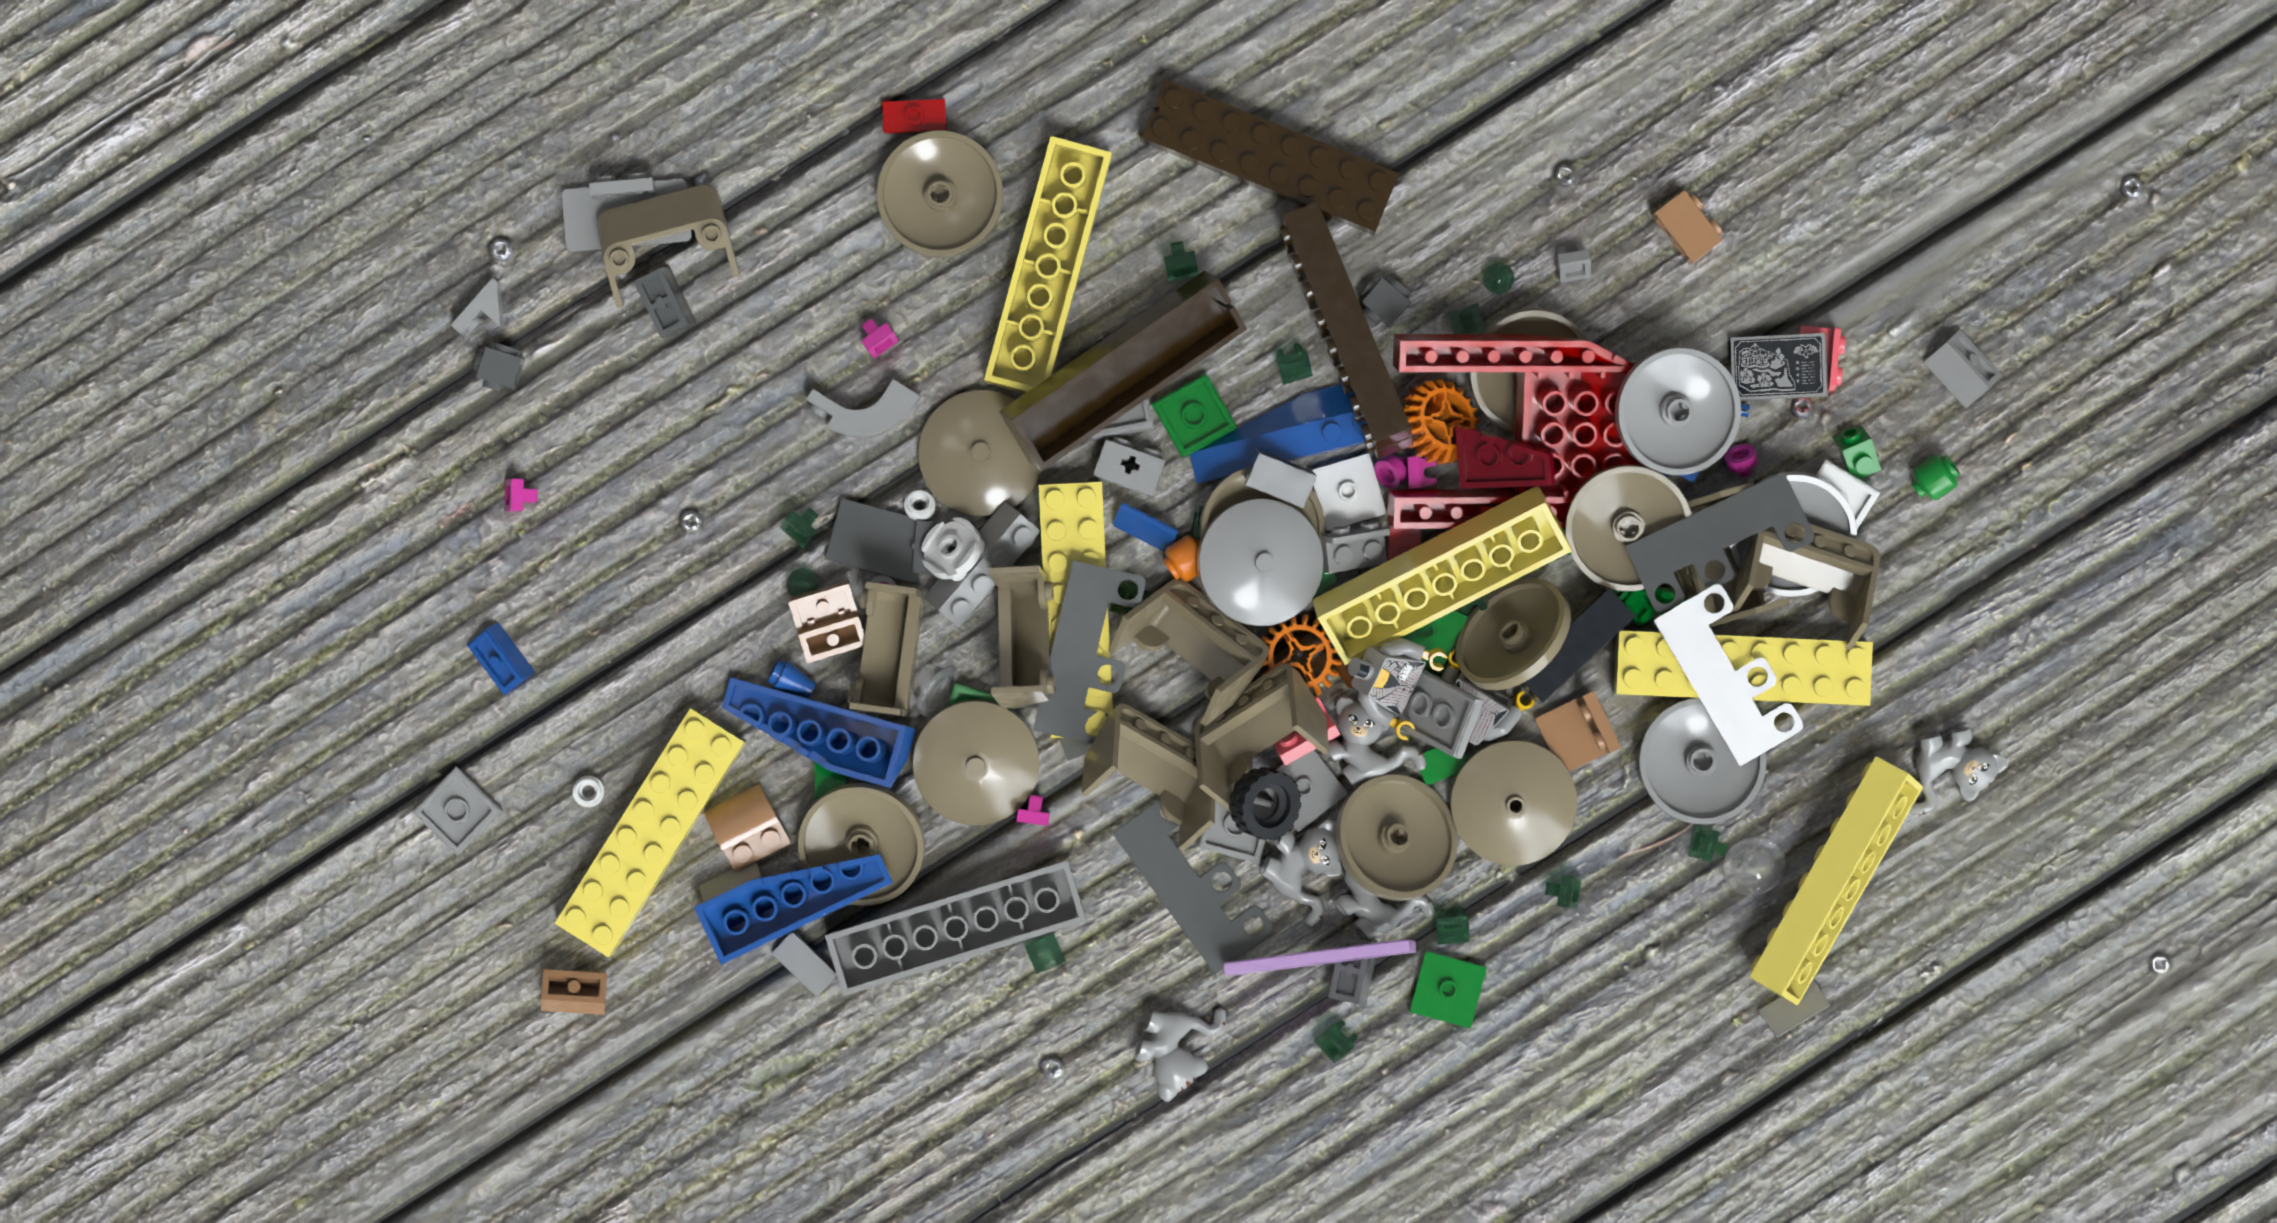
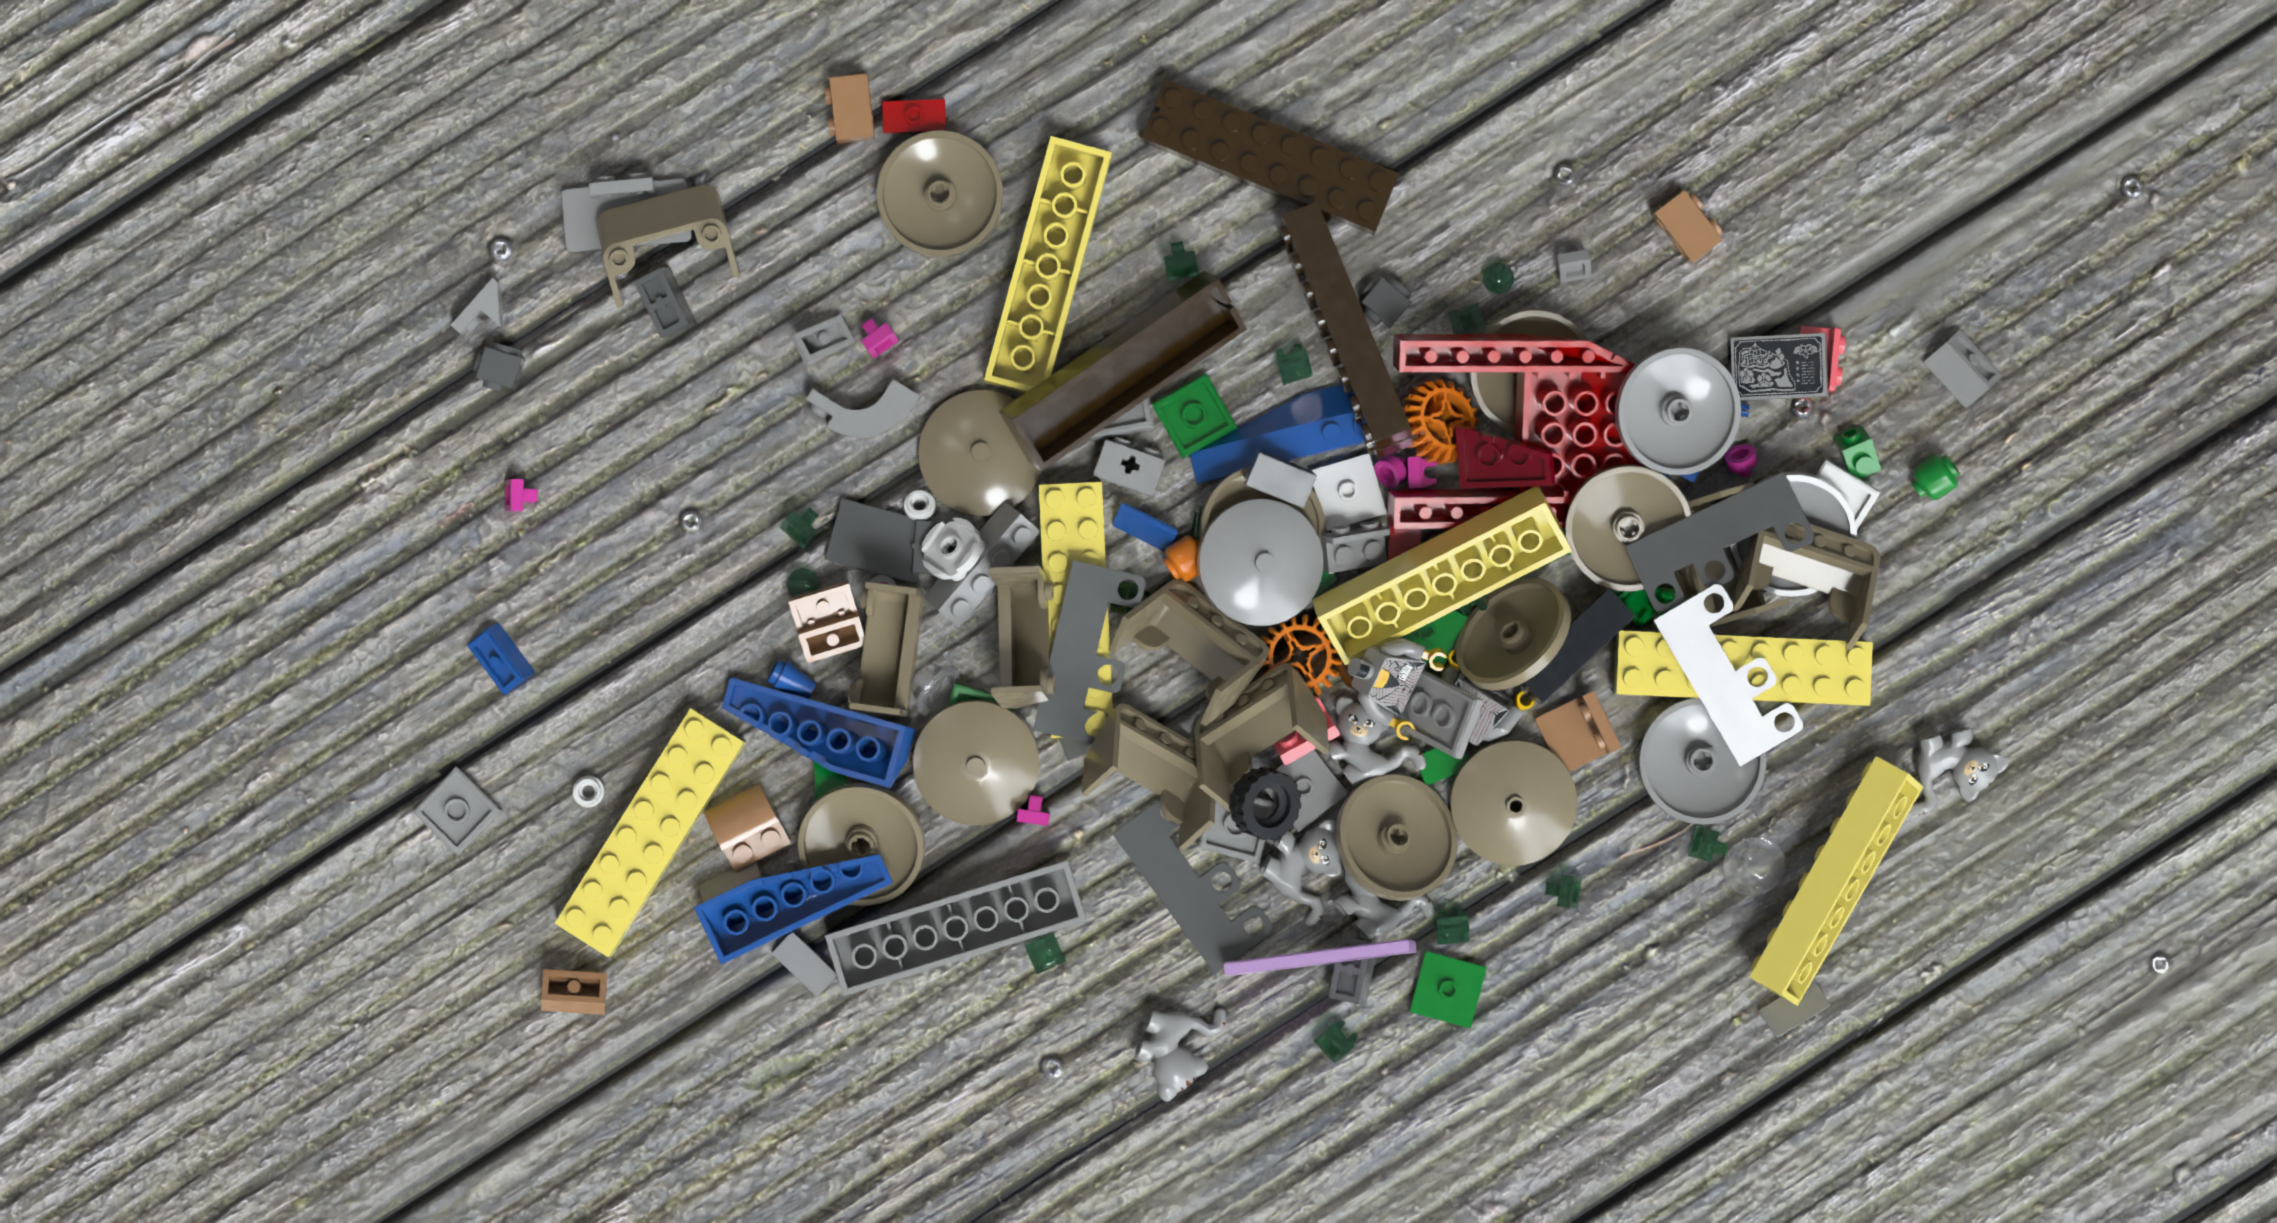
(822, 340): none -> light grey slope
(851, 108): none -> medium nougat brick

